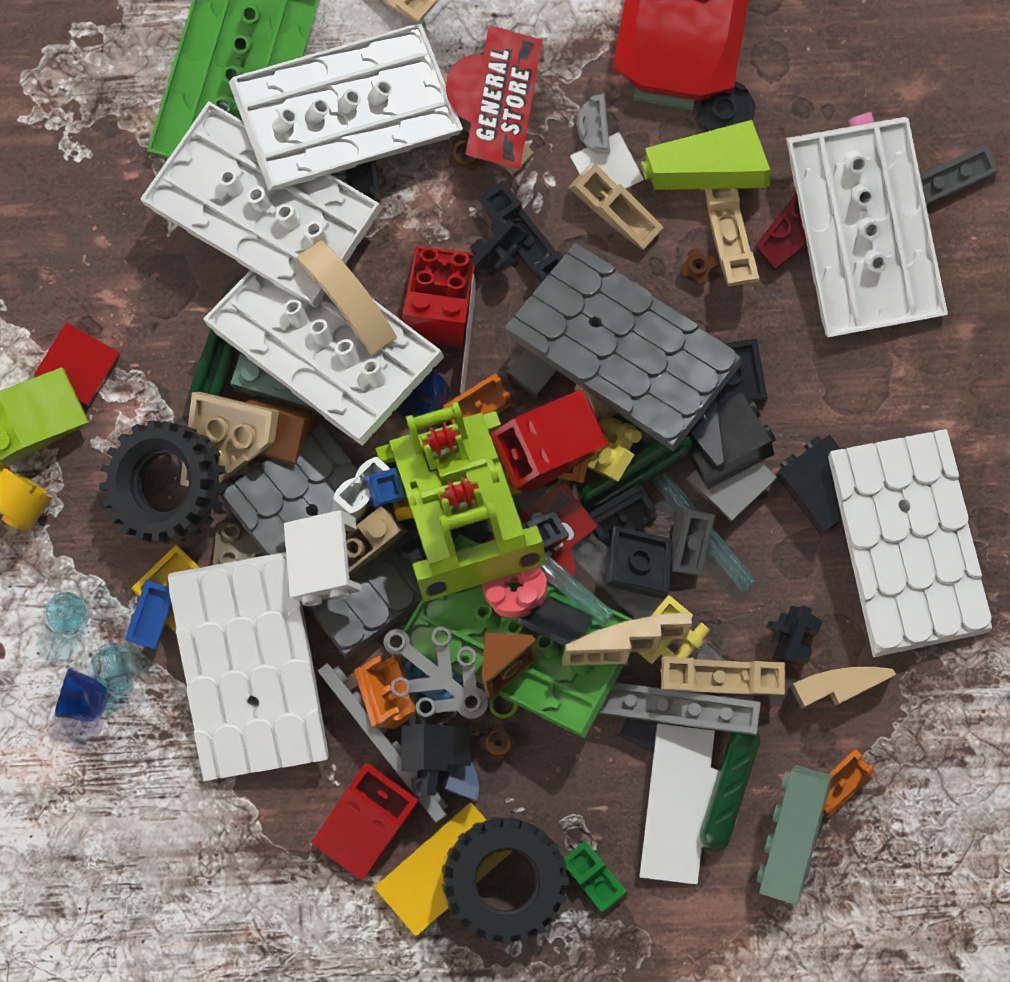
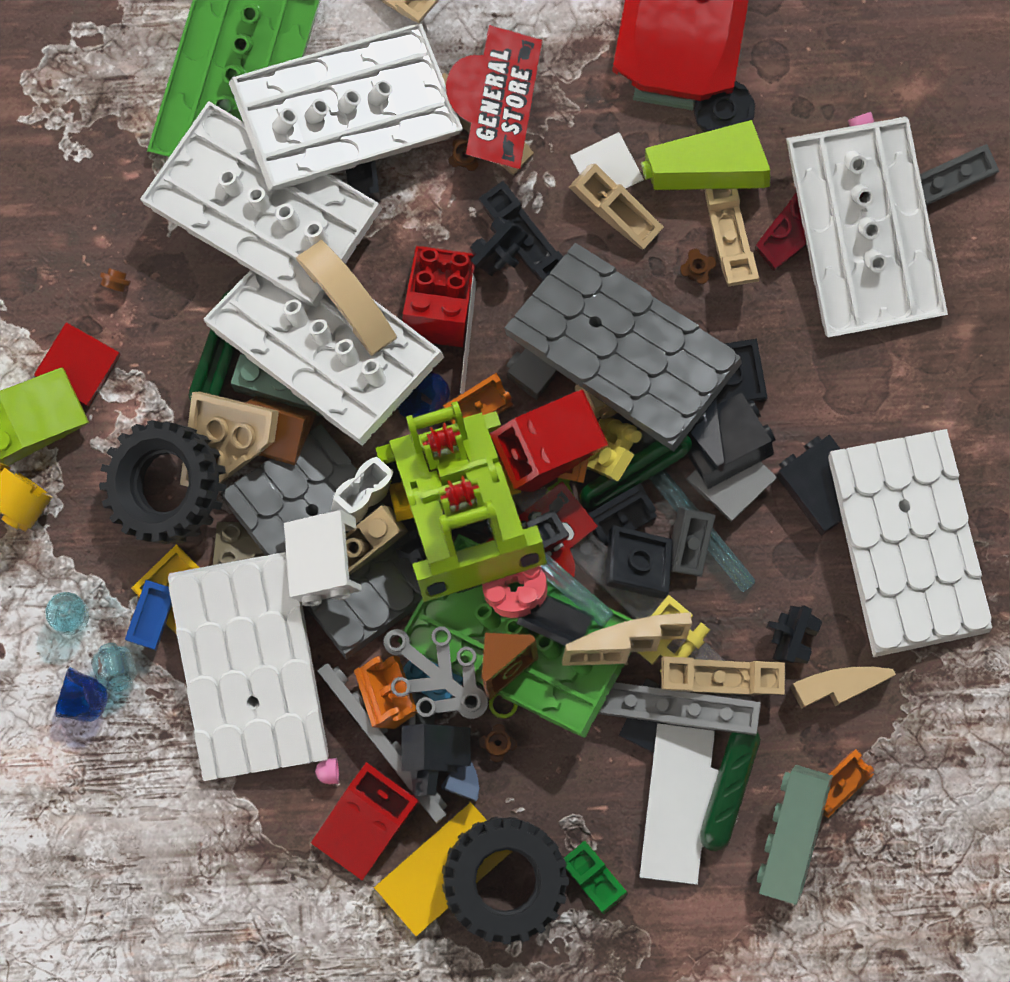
(114, 280): none -> dark orange plate
(328, 771): none -> bright pink hinge
(385, 487): blue tile -> none
(593, 125): light grey tile -> none

